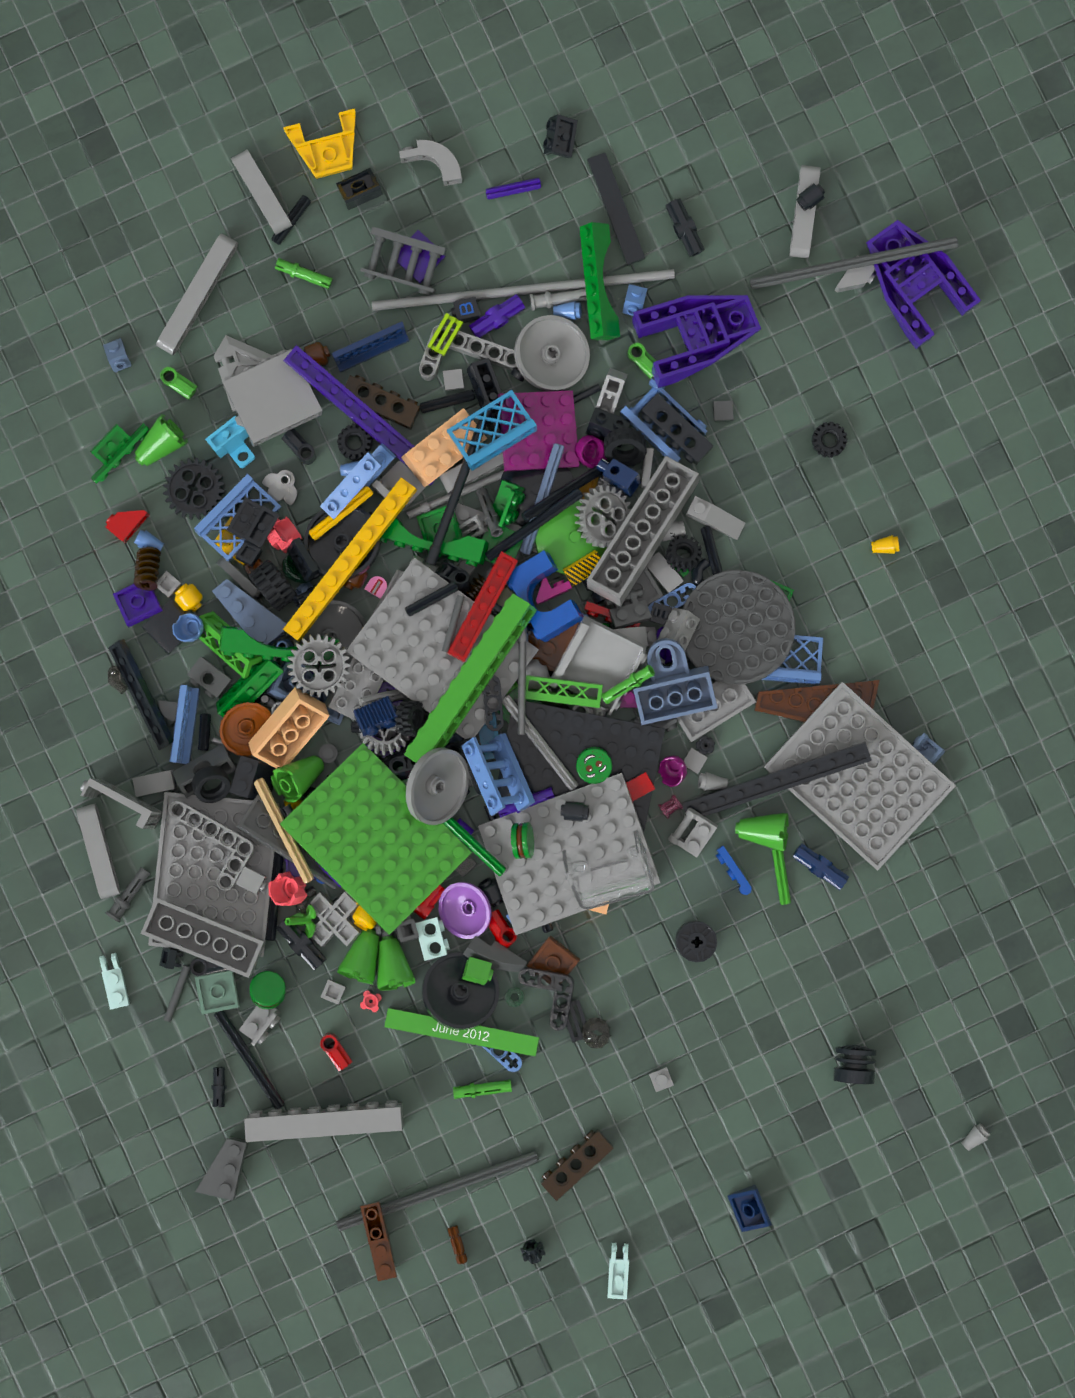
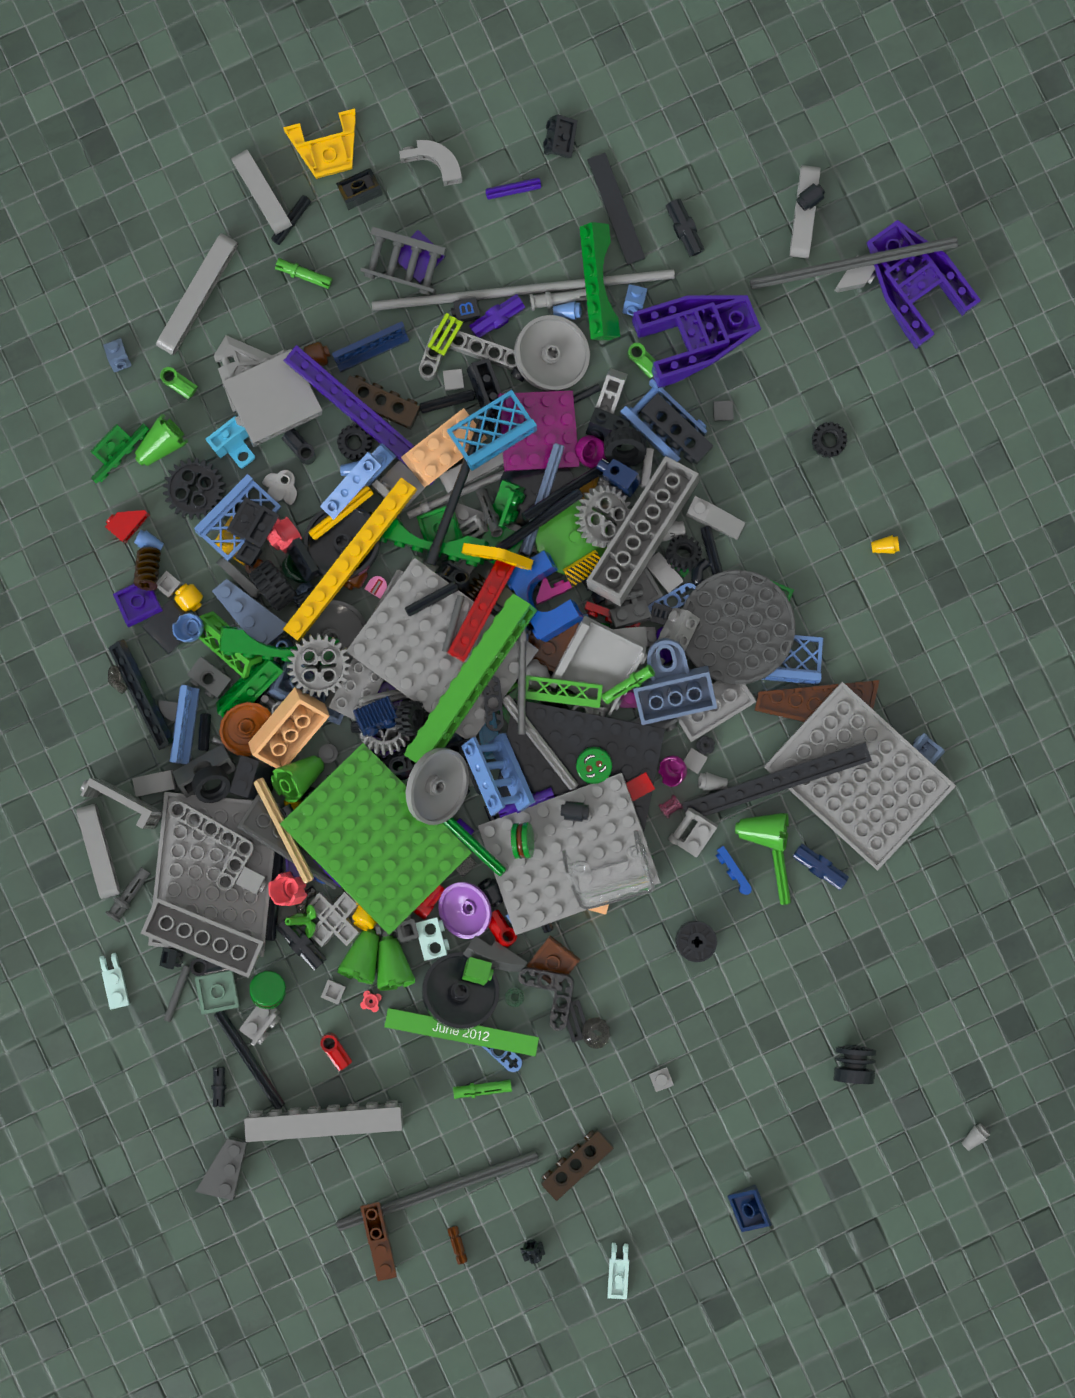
(497, 554): none -> yellow beam

